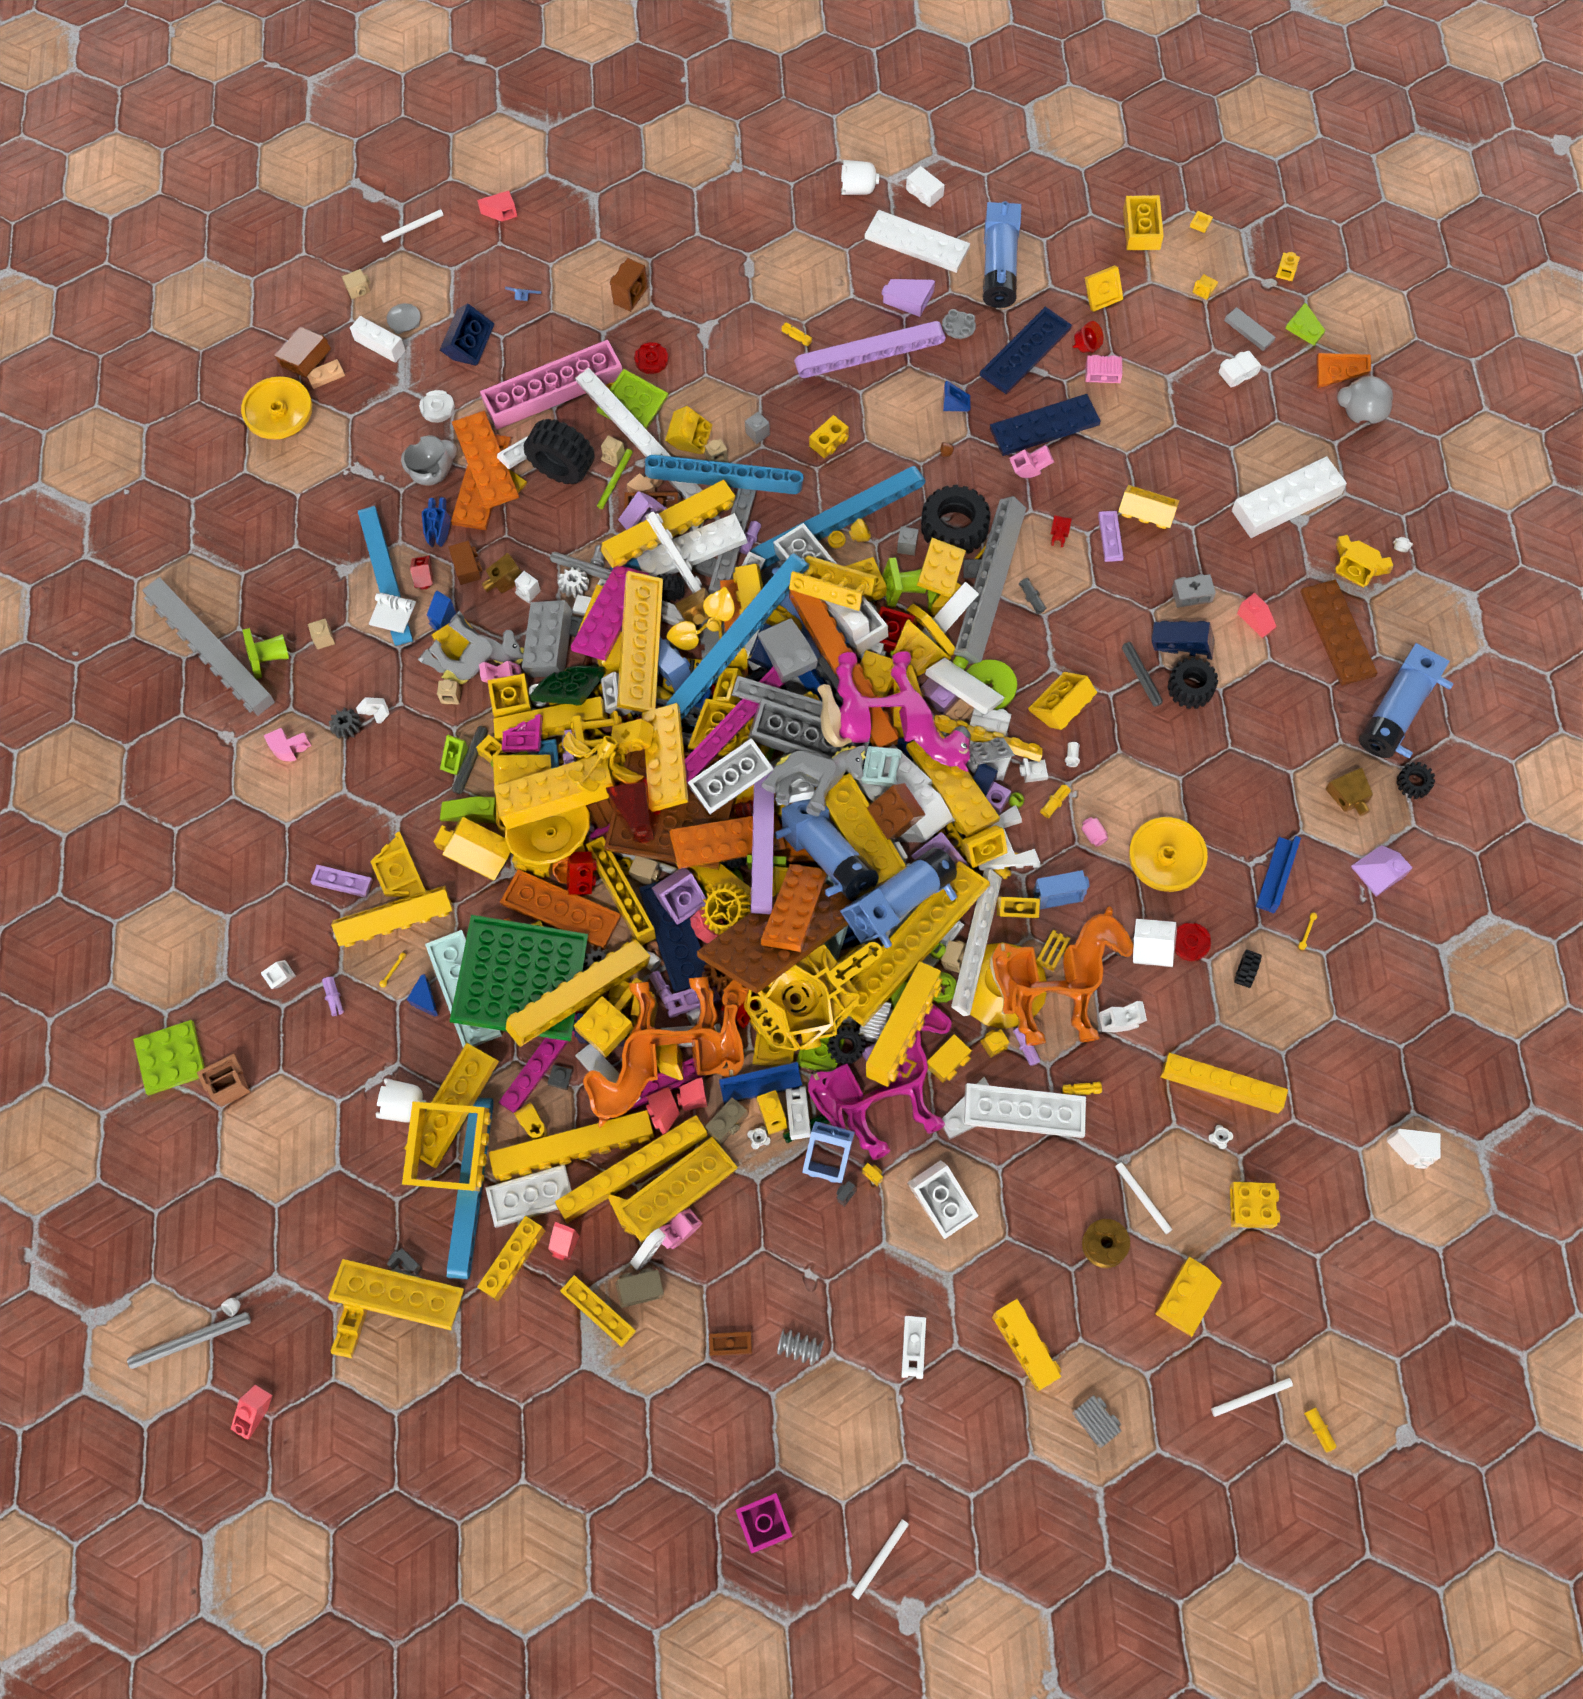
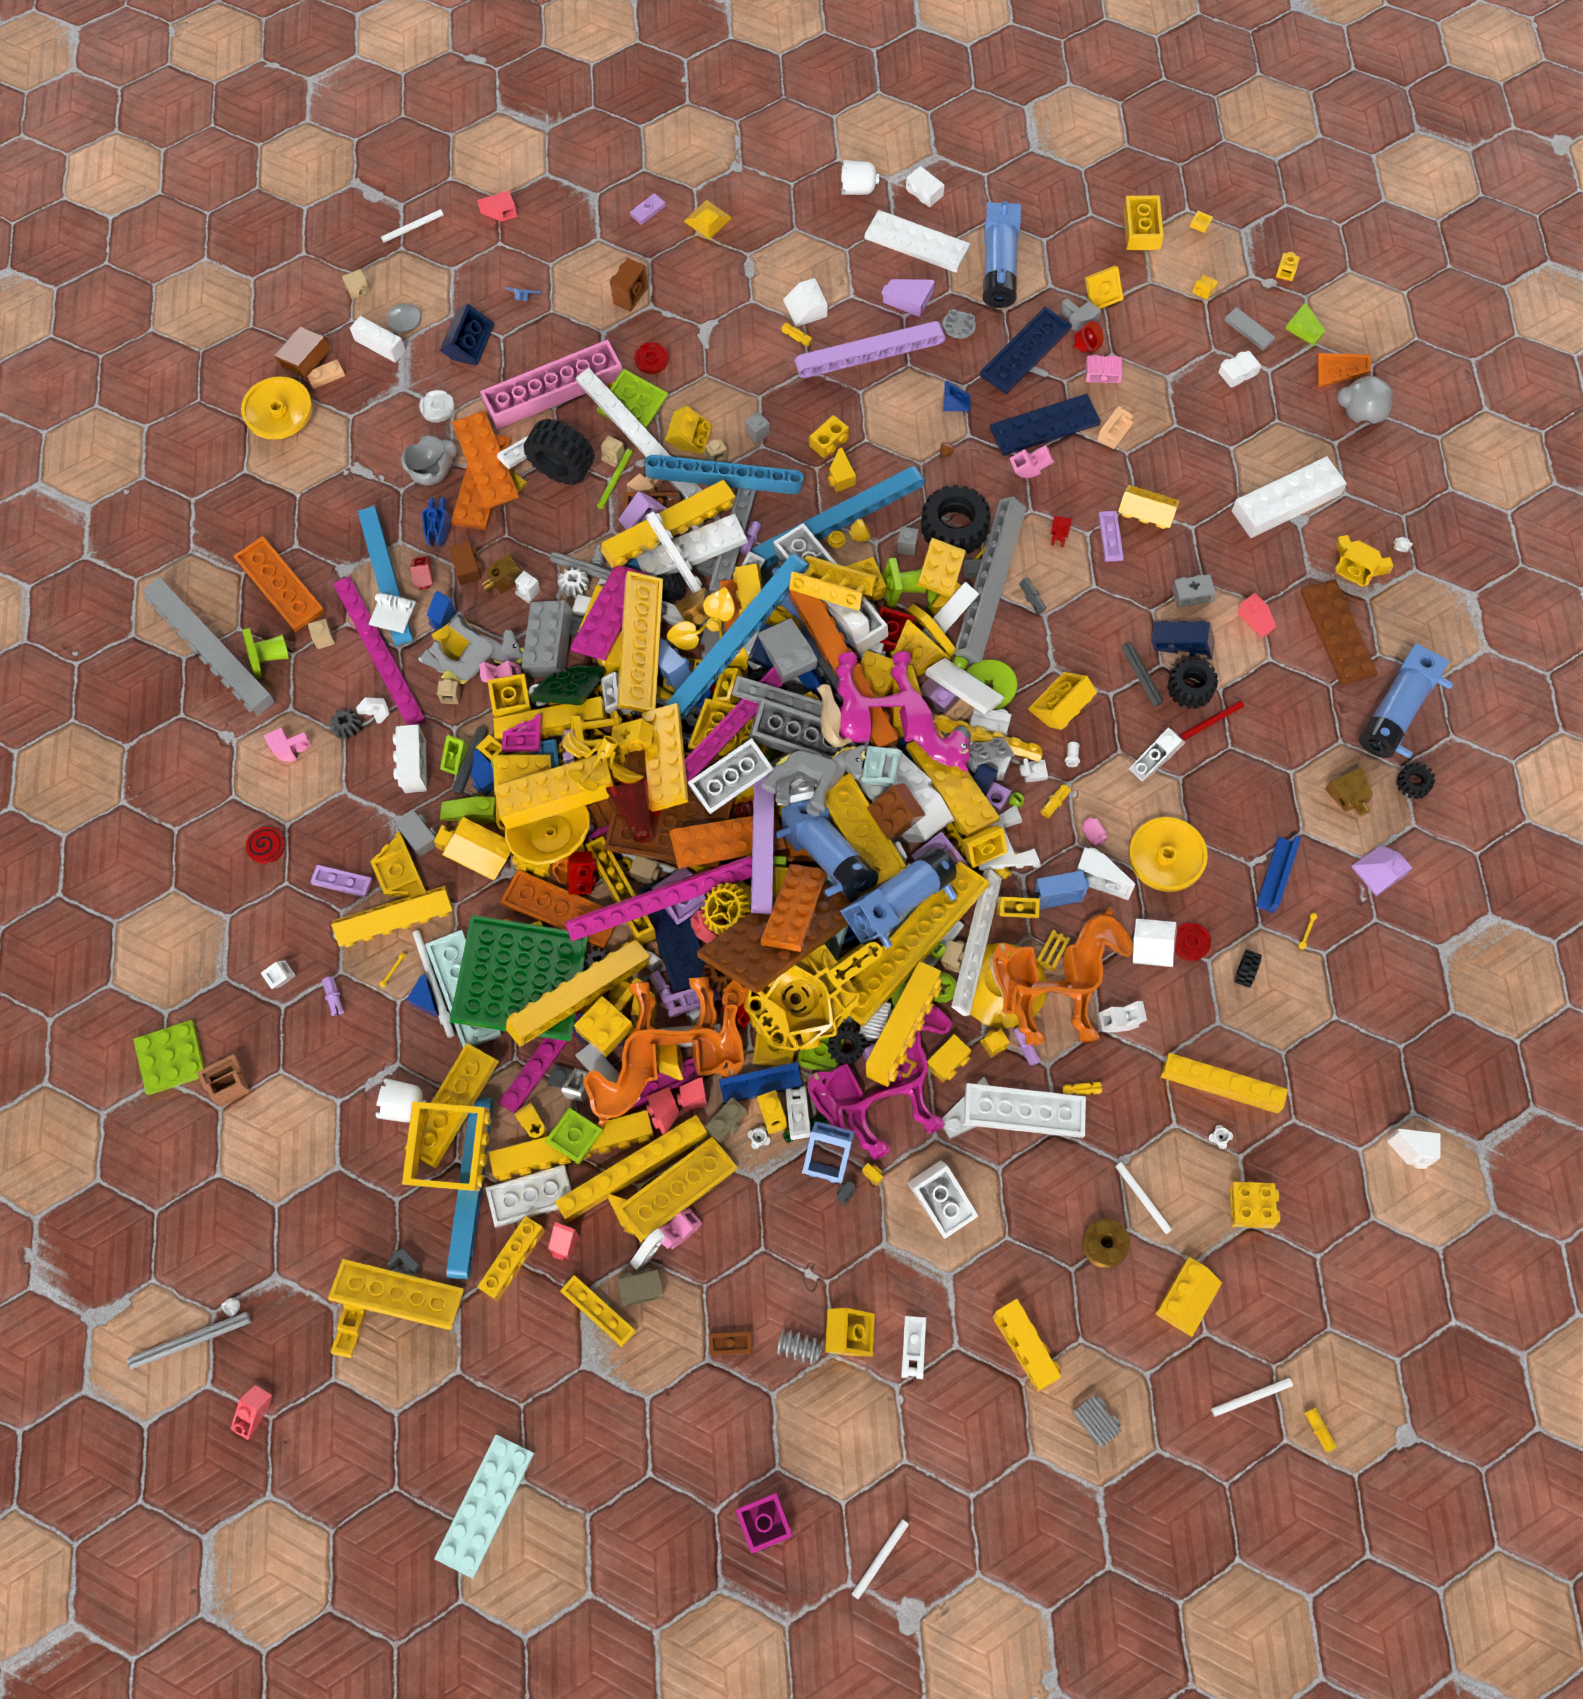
(265, 845): none -> red tile
(279, 584): none -> orange plate
(379, 652): none -> dark pink plate
(410, 758): none -> white brick
(416, 833): none -> light grey brick
(444, 1016): none -> white bar
(482, 774): none -> blue slope
(484, 1506): none -> light aqua plate
(574, 1087): none -> white slope
(574, 1136): none -> lime plate
(647, 209): none -> lavender plate
(658, 899): none -> dark pink plate
(707, 219): none -> yellow slope
(806, 303): none -> white slope
(841, 473): none -> yellow slope
(850, 1332): none -> yellow slope
(1079, 316): none -> light grey brick
(1104, 874): none -> white slope
(1115, 428): none -> light nougat hinge
(1157, 754): none -> white slope
(1210, 721): none -> red bar

